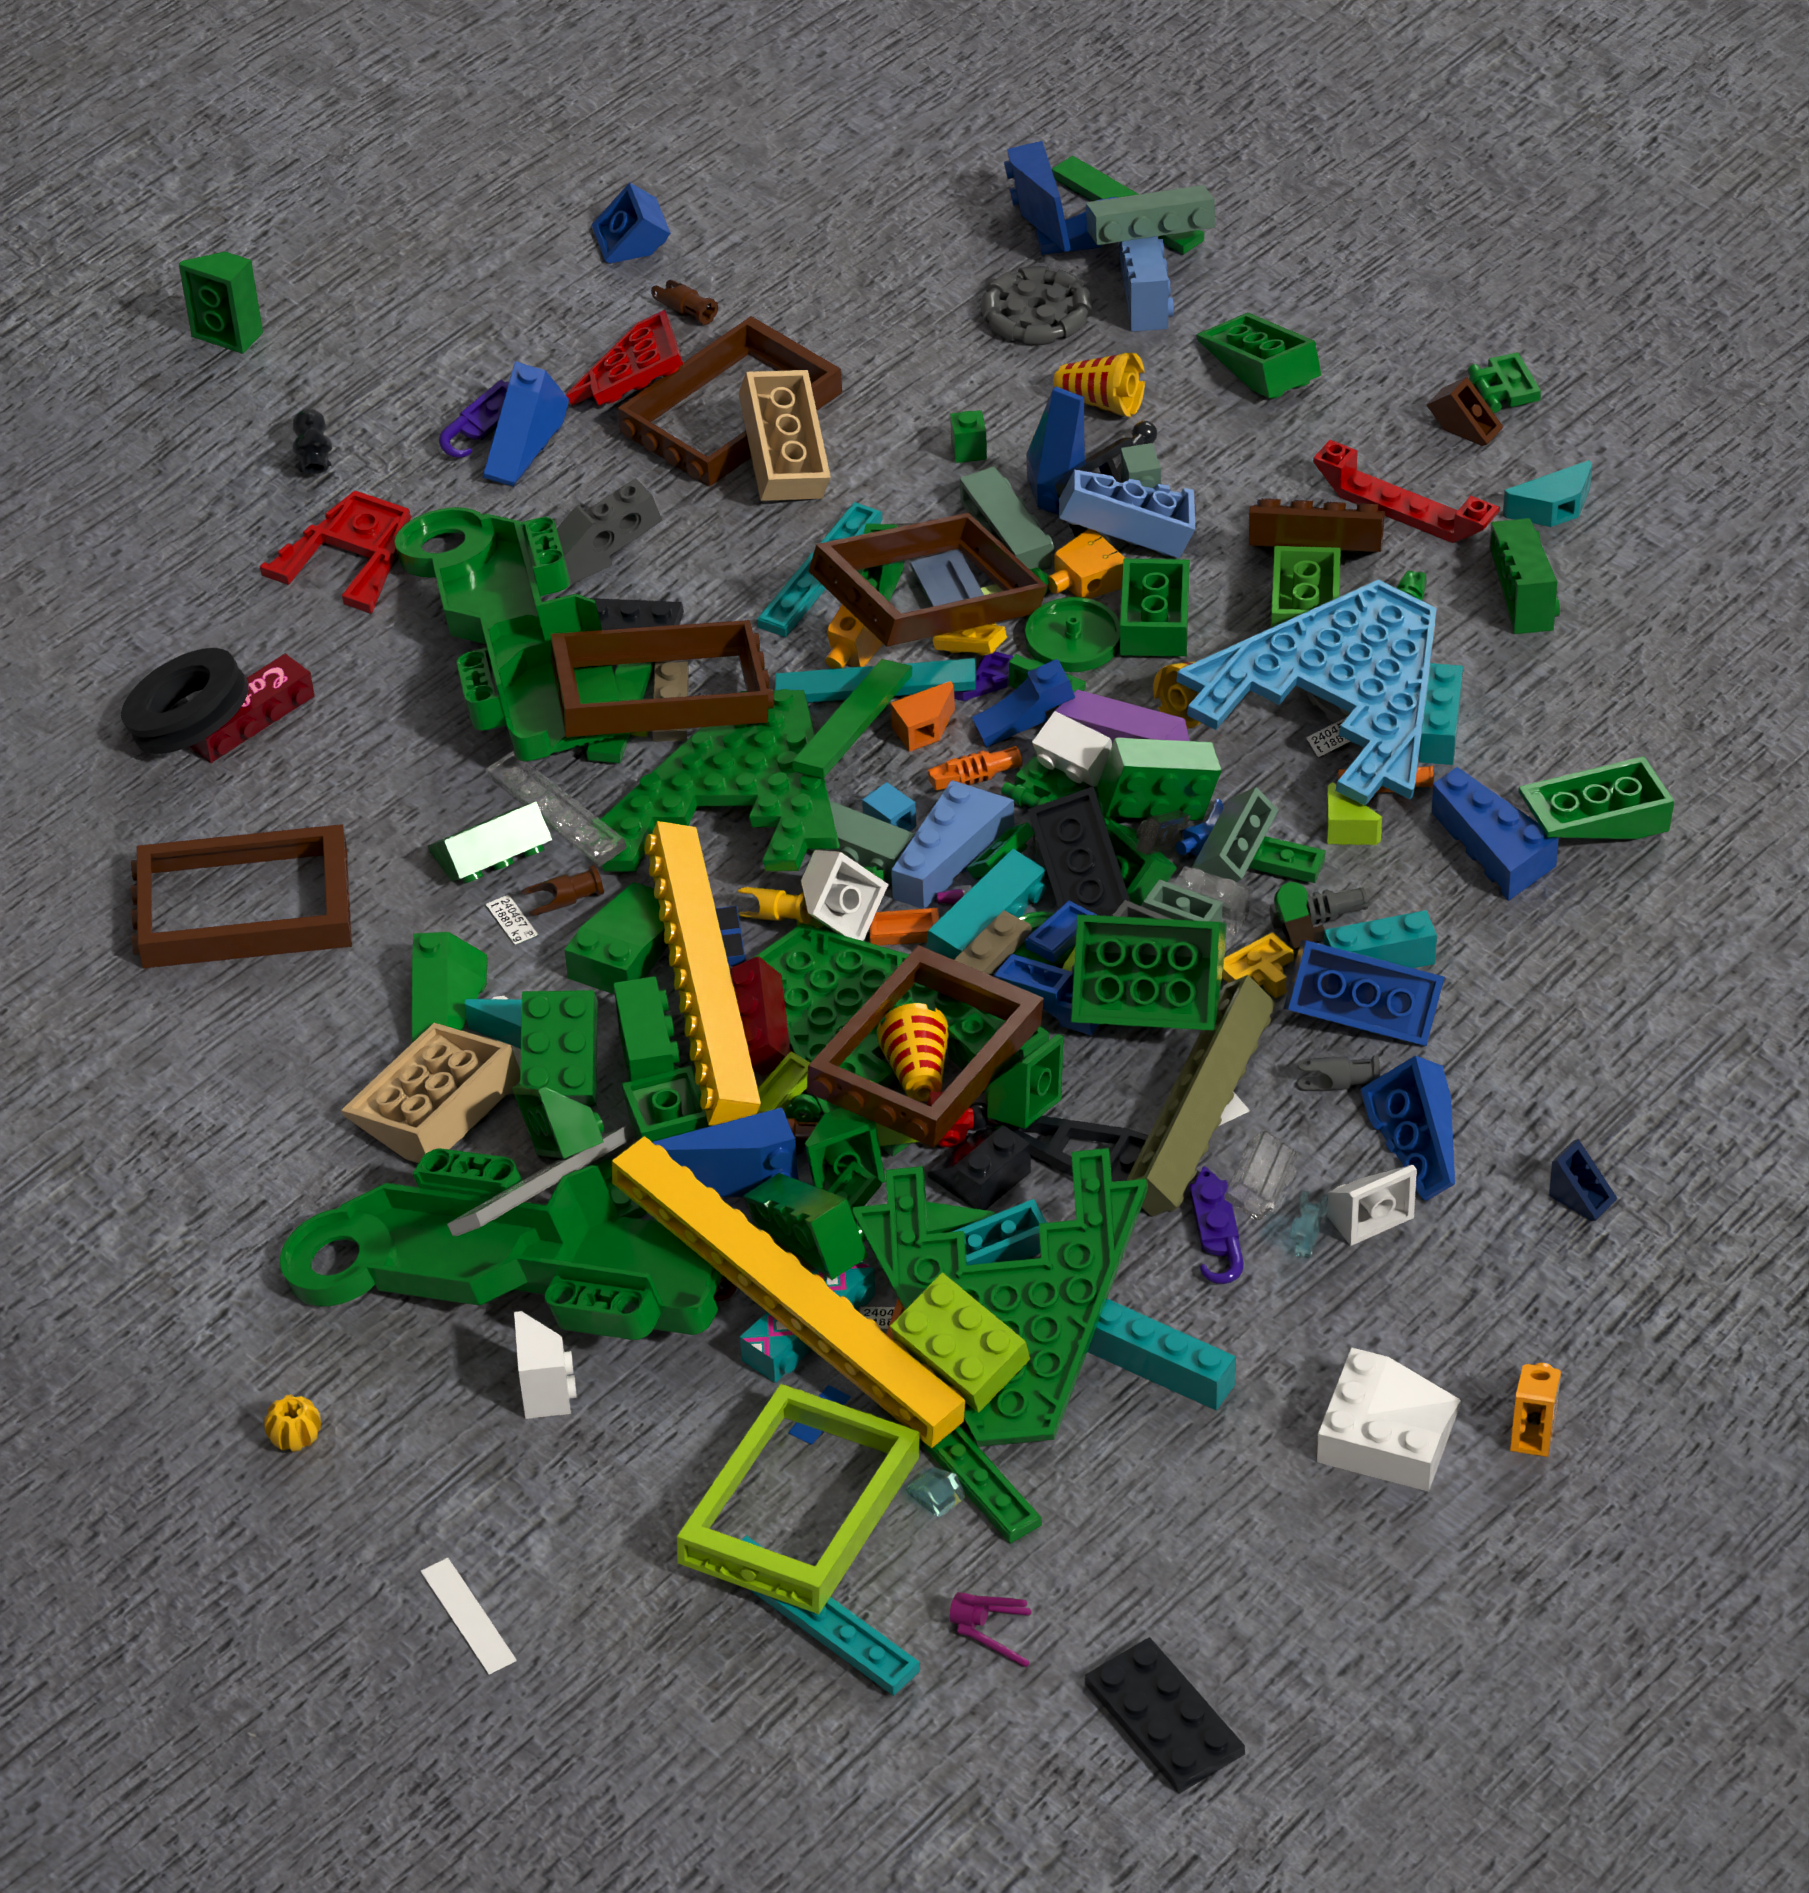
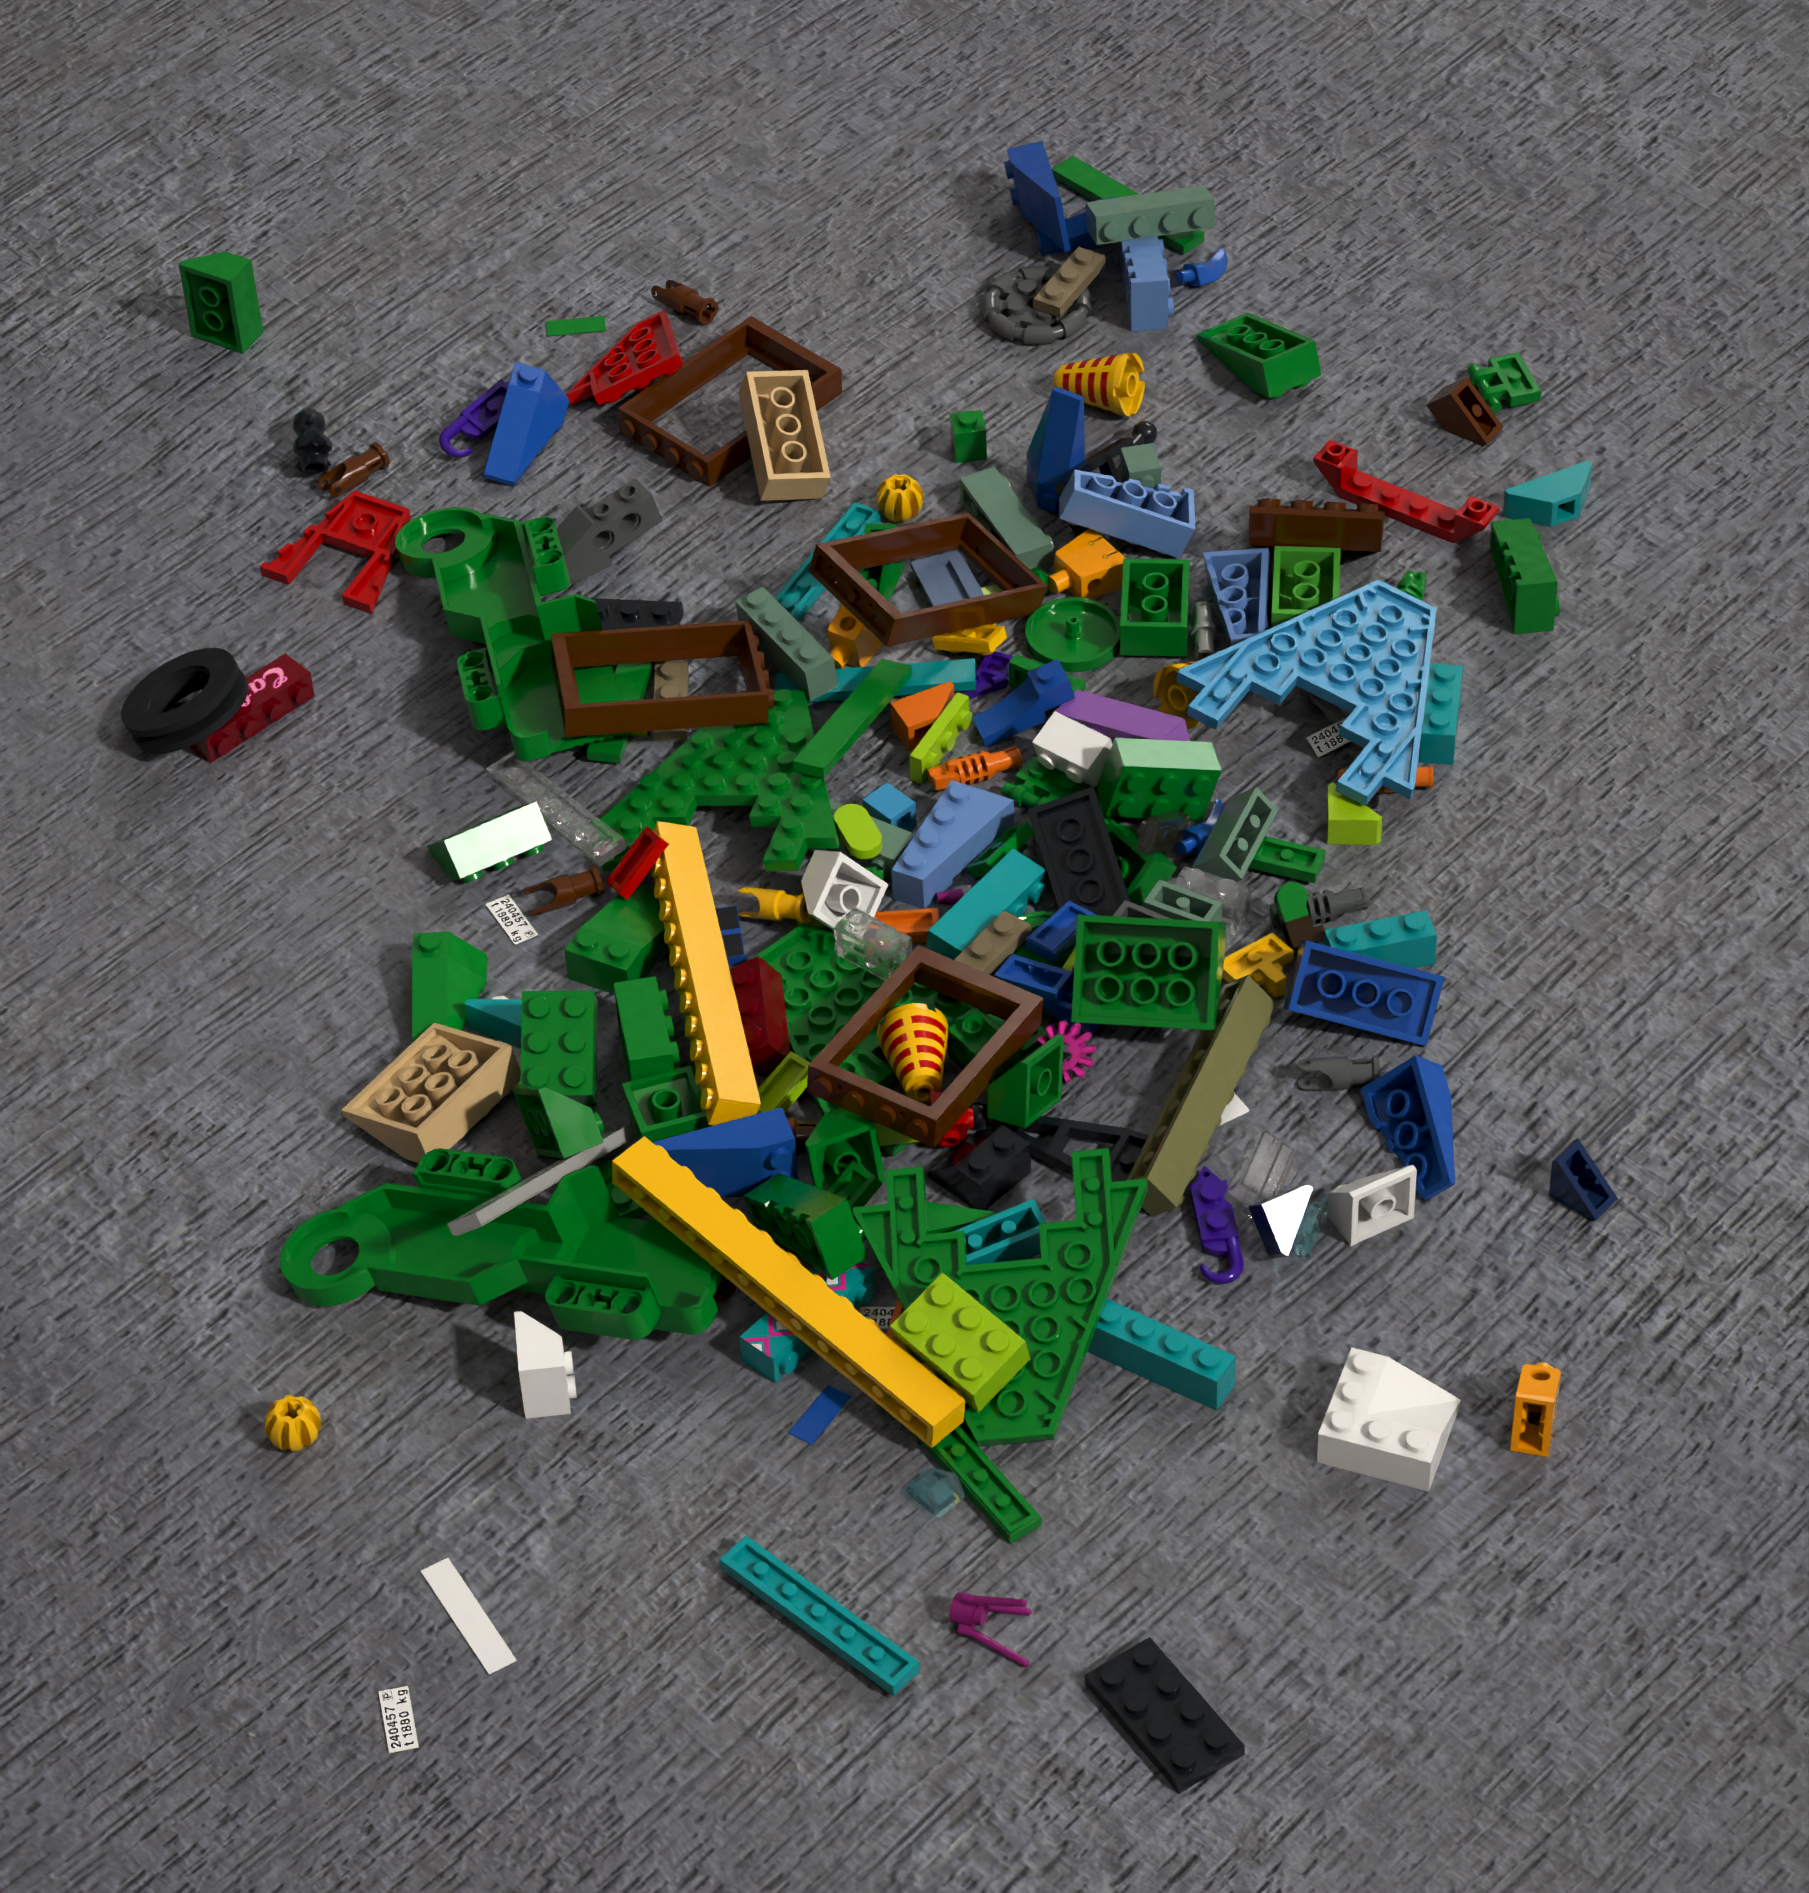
(243, 939): reddish brown window -> none
(354, 470): none -> reddish brown piece
(398, 1719): none -> white sticker
(575, 326): none -> green sticker
(630, 226): blue slope -> none
(637, 862): none -> red tile
(772, 1572): lime window -> none
(788, 644): none -> sand green brick
(805, 1104): green plate -> none
(858, 831): none -> lime tile
(871, 943): none -> clear brick
(899, 497): none -> yellow piece
(940, 737): none -> lime plate
(1069, 282): none -> dark tan plate
(1076, 1046): none -> dark pink gear
(1203, 273): none -> blue bar
(1203, 630): none -> light grey pin
(1241, 591): none -> medium blue wedge
(1280, 1218): none -> slope
(1494, 832): blue wedge -> none
(1602, 802): green slope -> none

